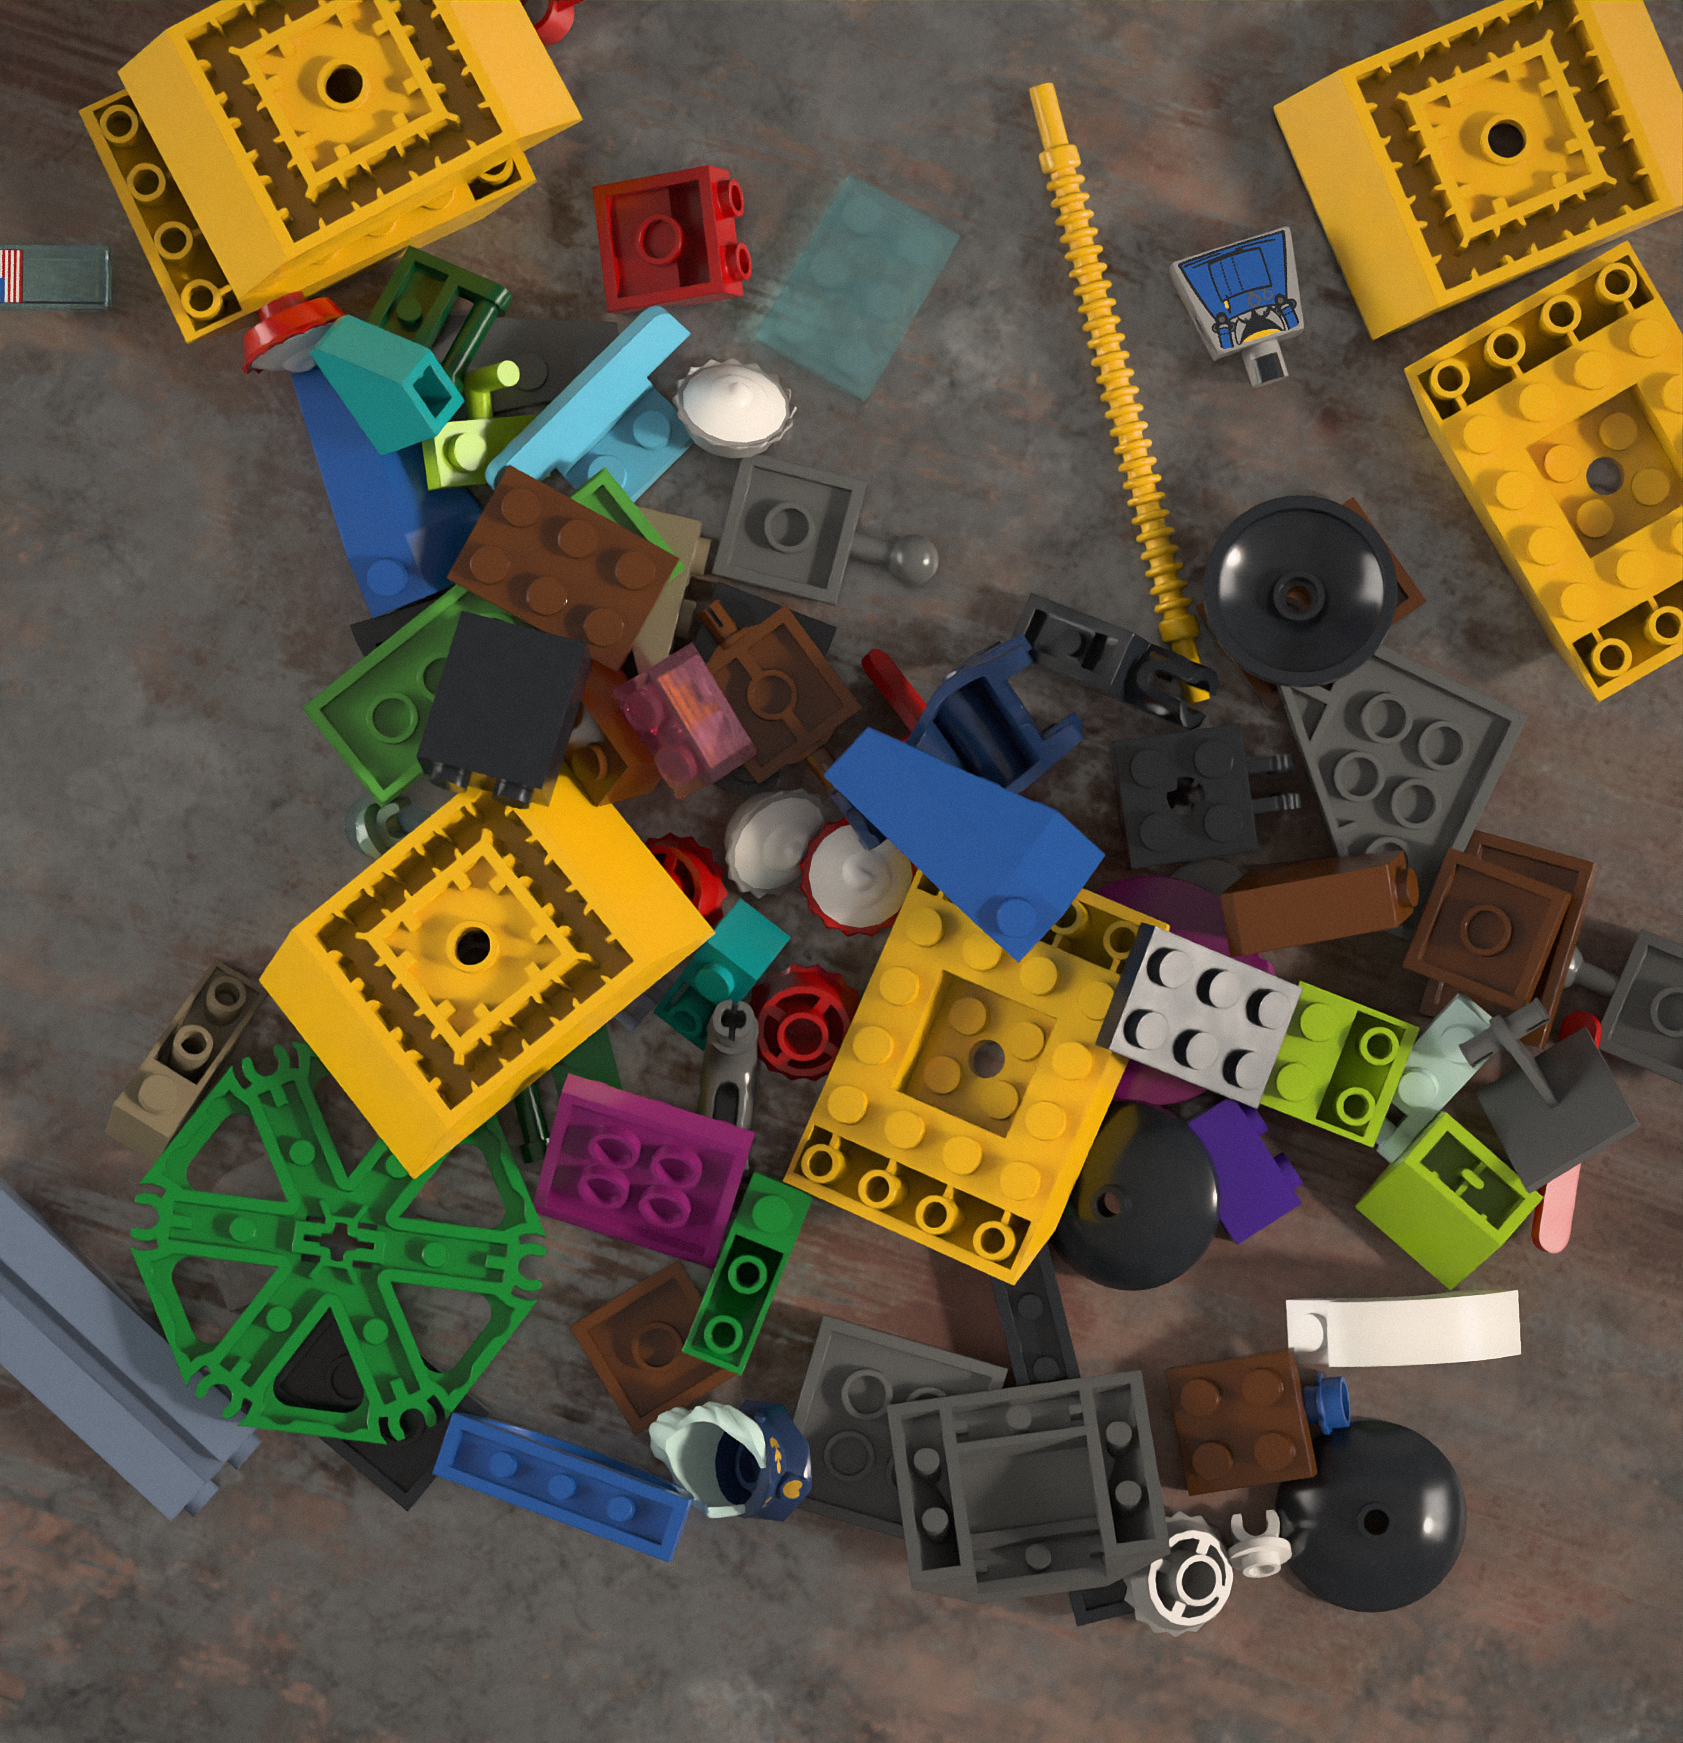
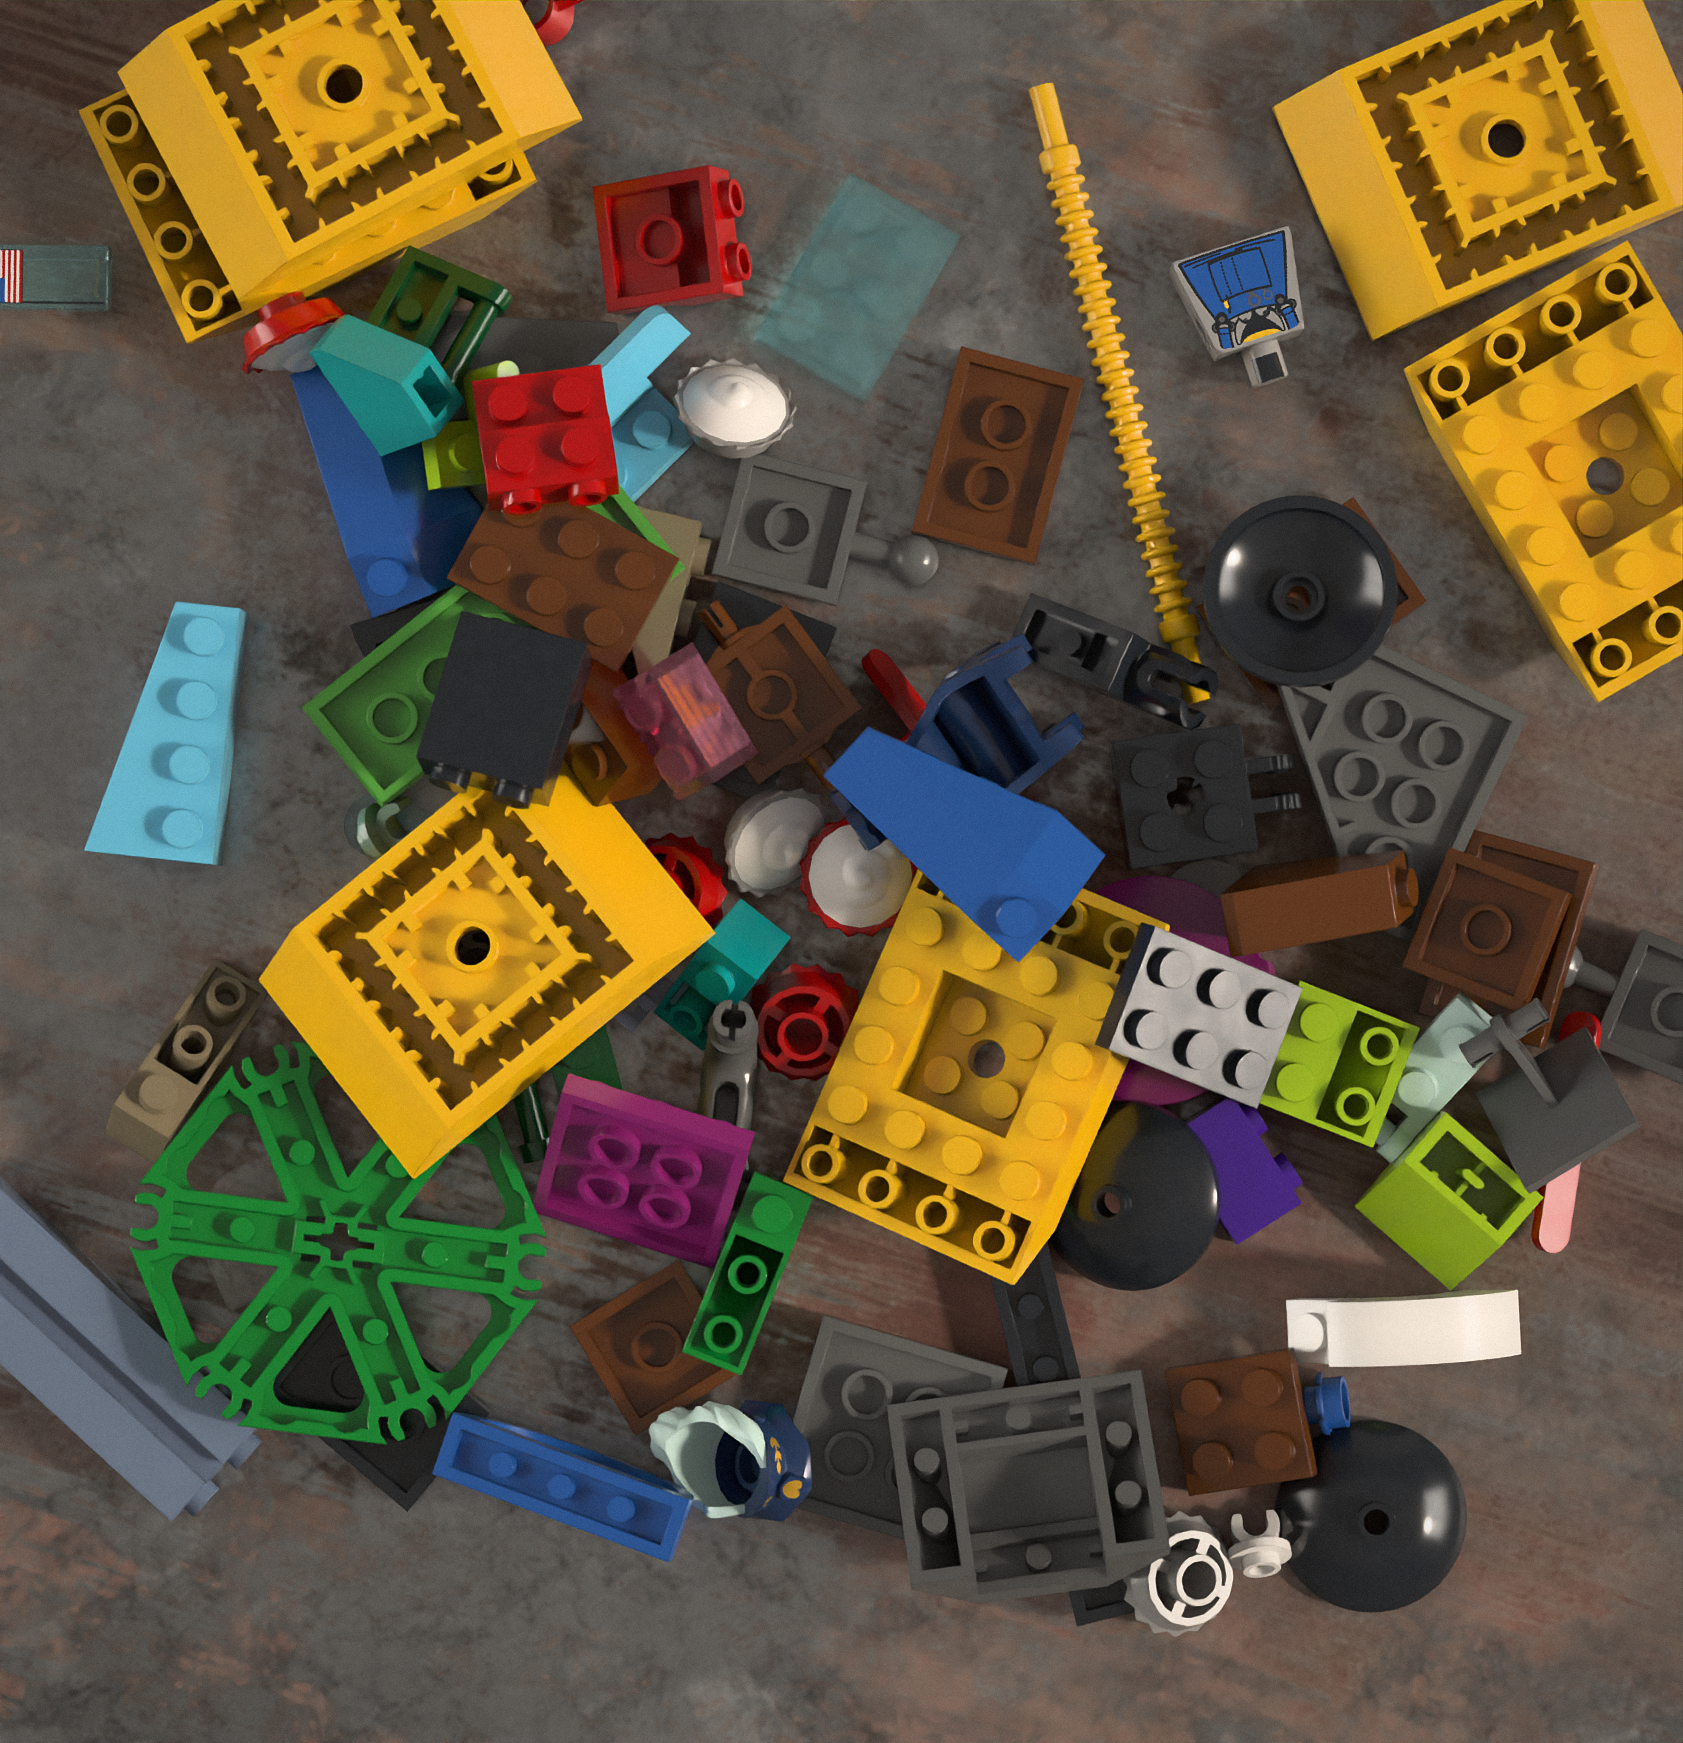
(179, 750): none -> medium azure wedge
(545, 439): none -> red plate
(997, 456): none -> reddish brown plate

